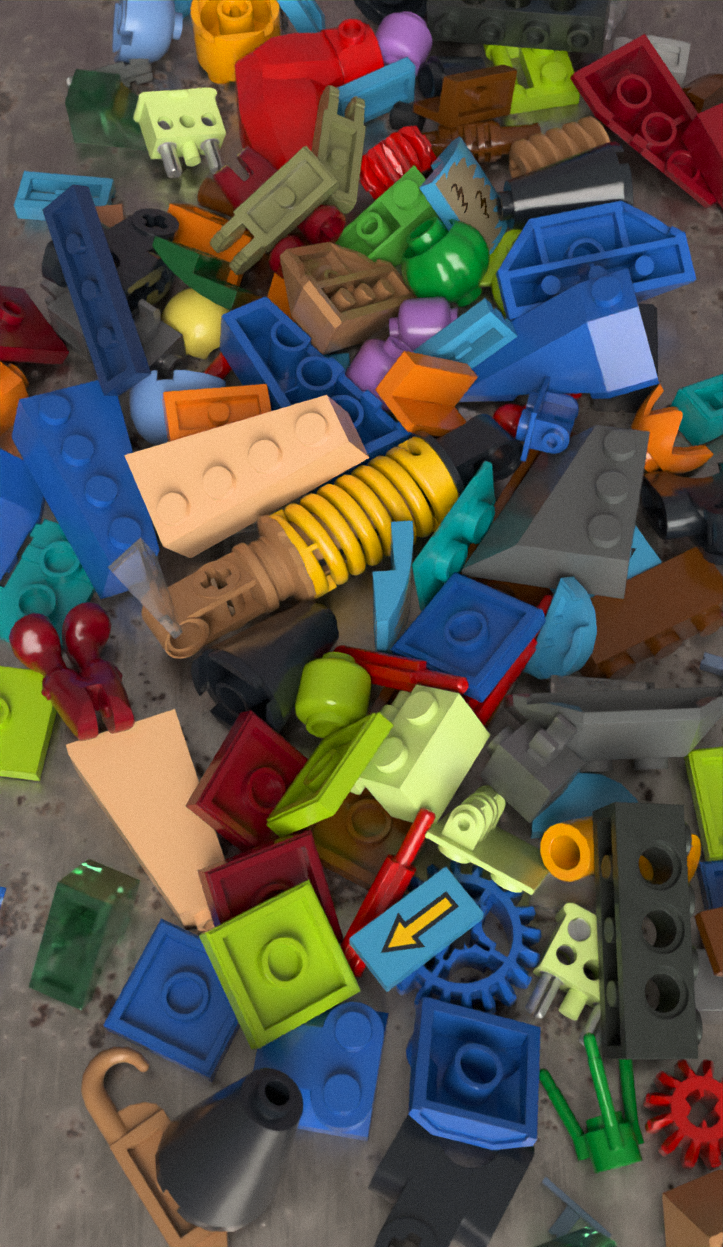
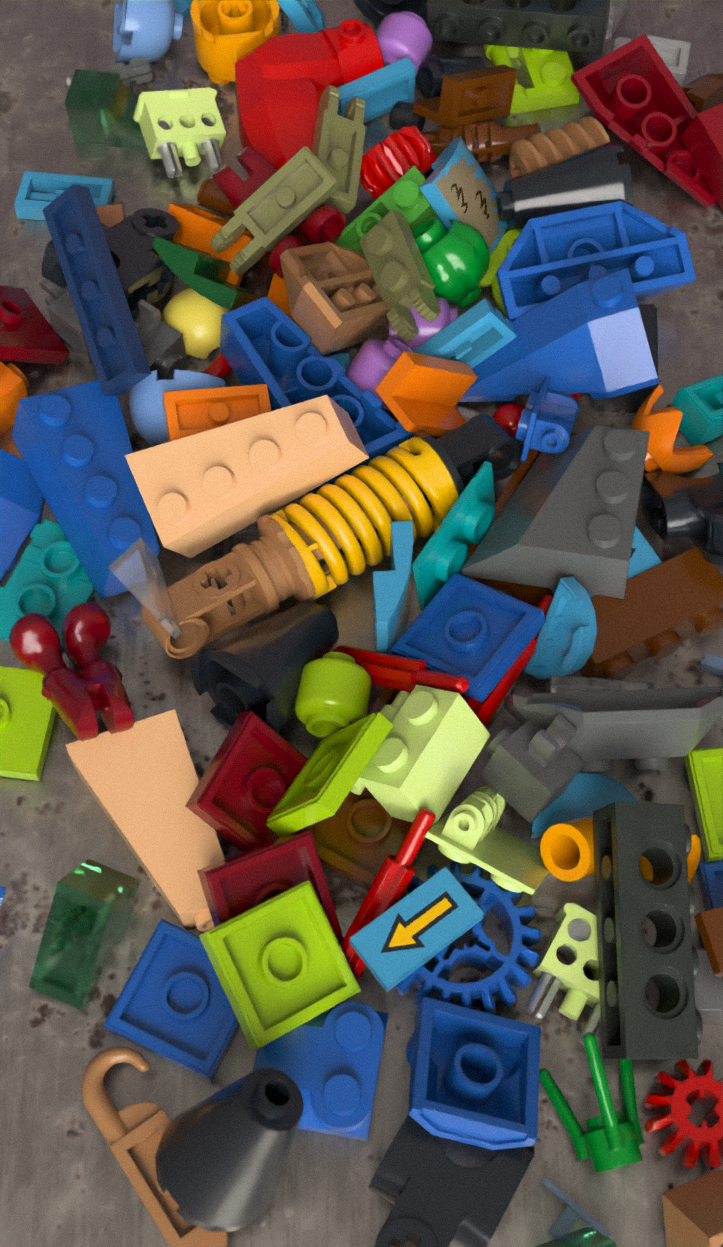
(400, 274): none -> olive hinge

